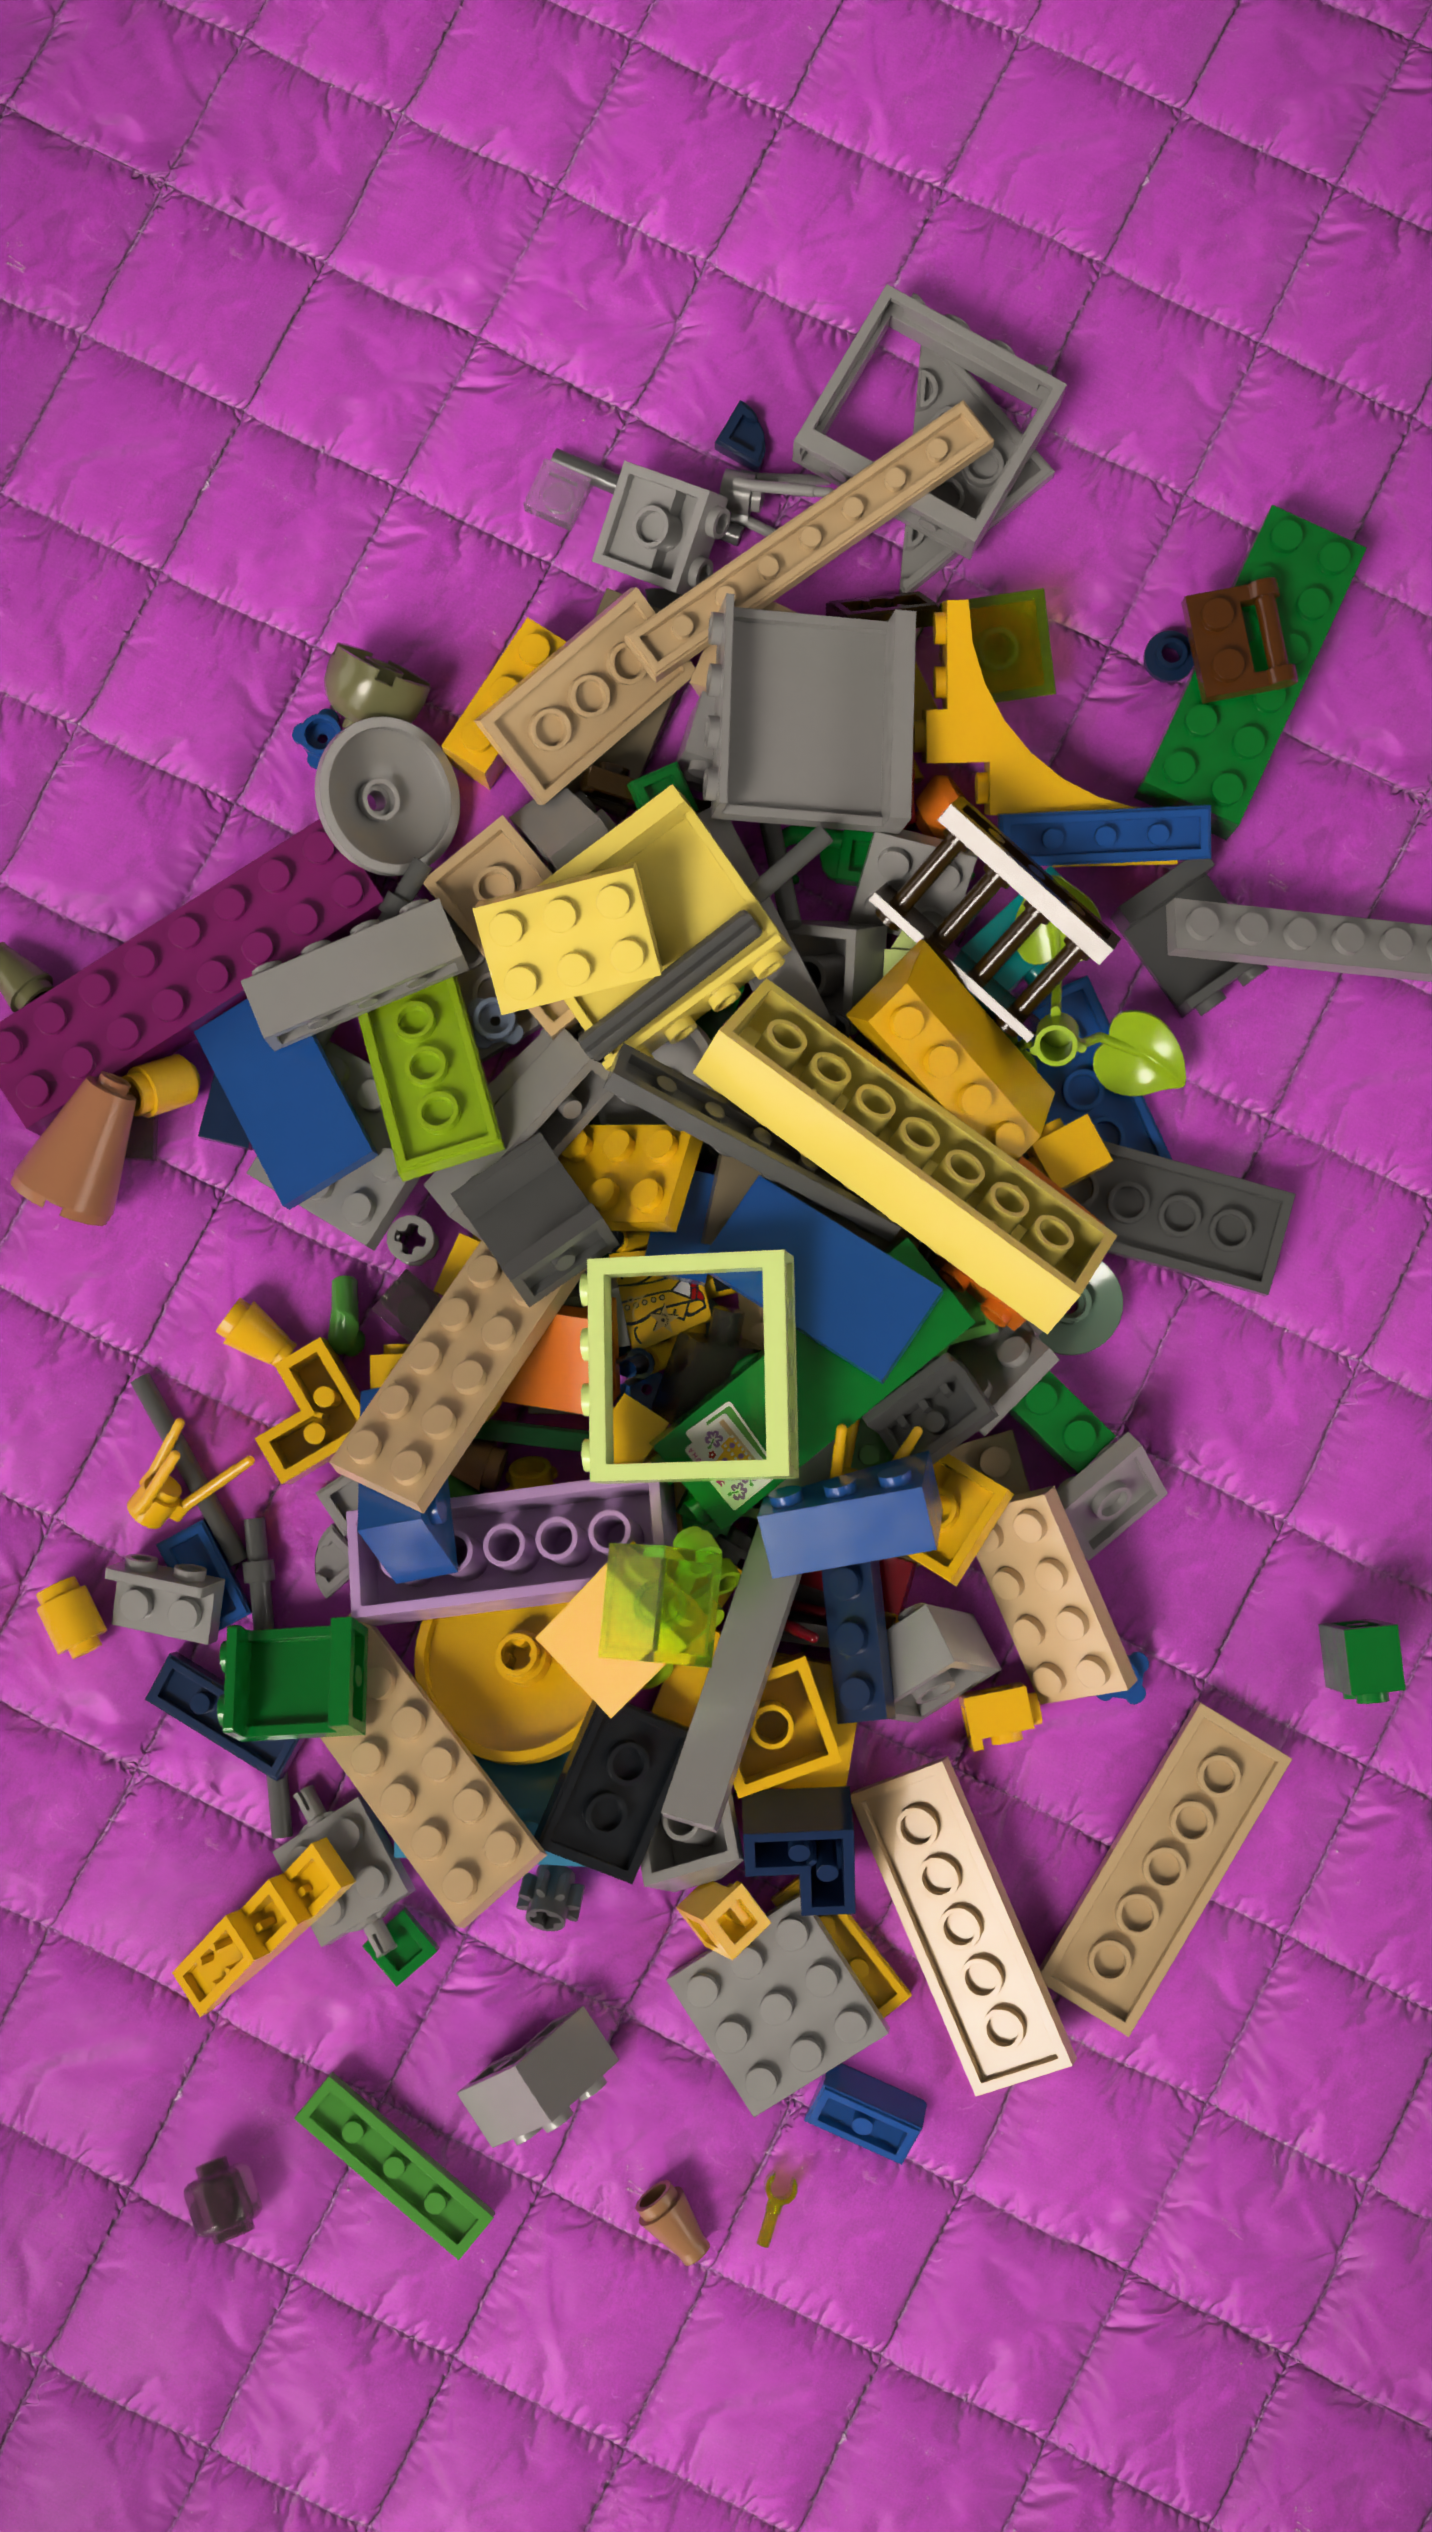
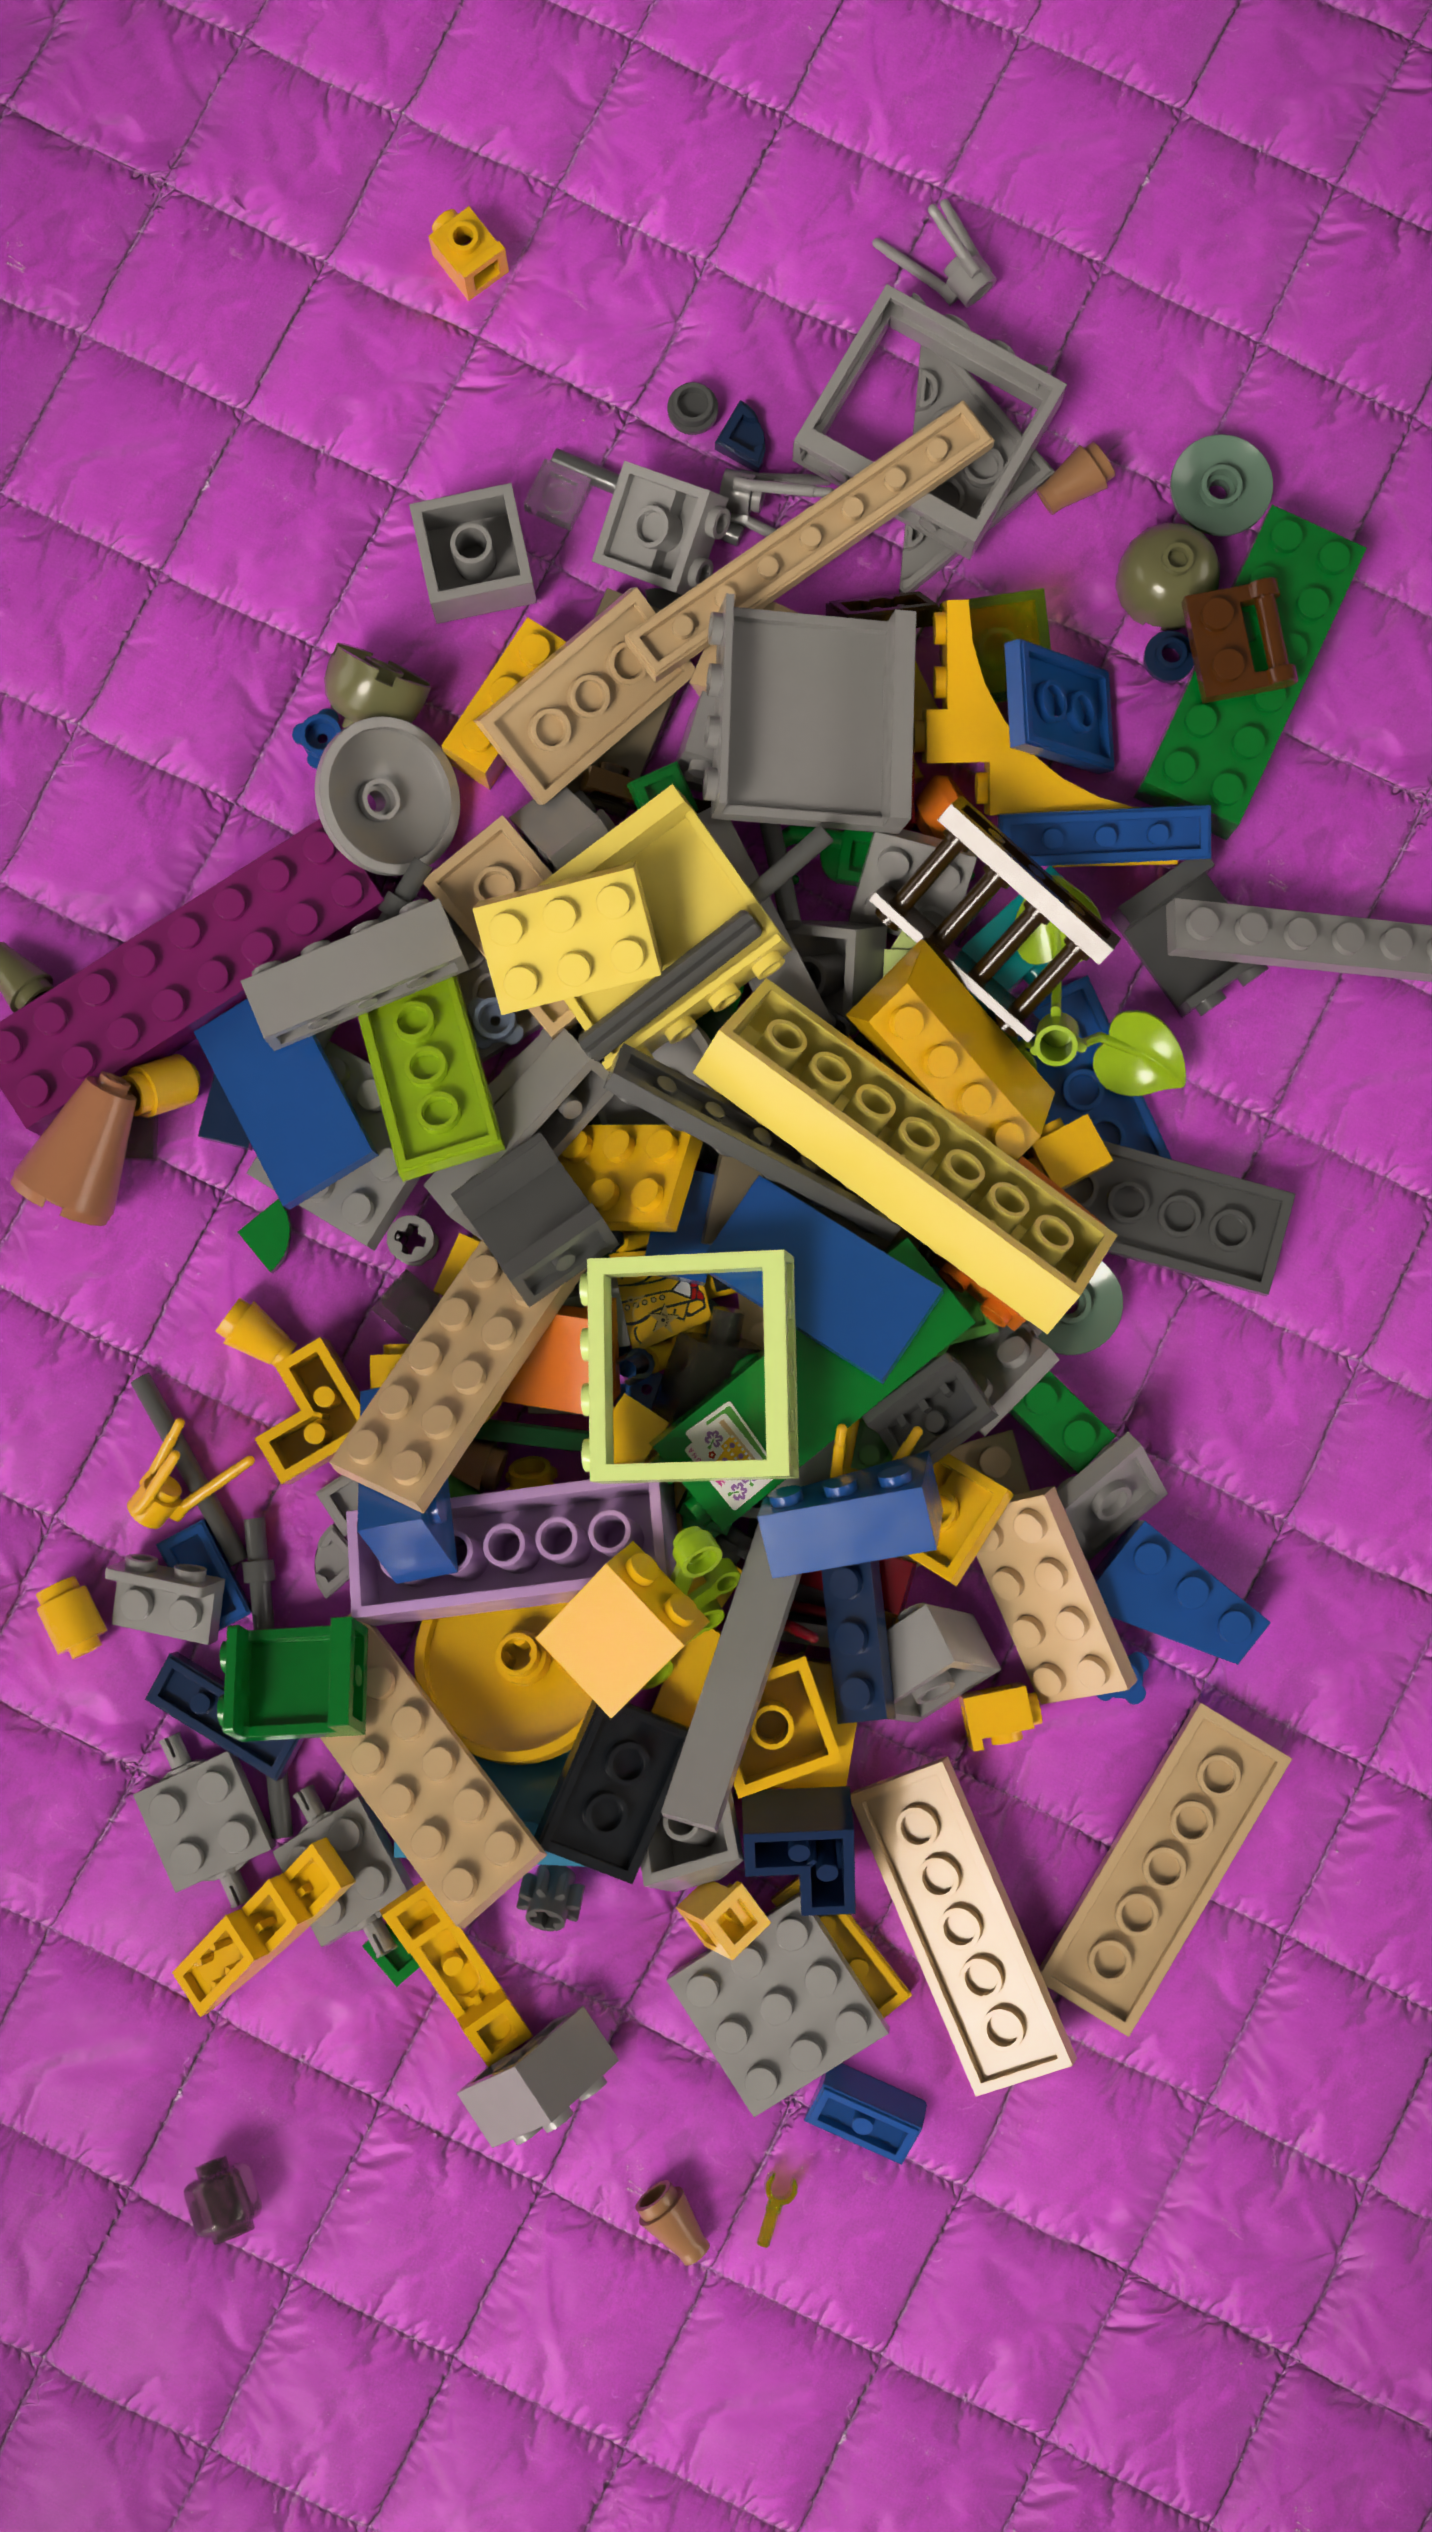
(204, 1820): none -> light grey plate
(269, 1235): none -> green tile
(344, 1318): bright green arm -> none
(395, 2165): bright green plate -> none
(457, 1973): none -> yellow slope
(471, 265): none -> yellow brick
(473, 553): none -> light grey brick
(660, 1604): clear neon green slope -> none
(692, 408): none -> dark grey plate
(967, 273): none -> light grey plant
(1059, 707): none -> blue tile
(1076, 478): none -> medium nougat cone
(1163, 569): none -> olive cylinder
(1171, 1595): none -> blue wedge
(1223, 463): none -> sand green dish
(1362, 1659): green brick -> none

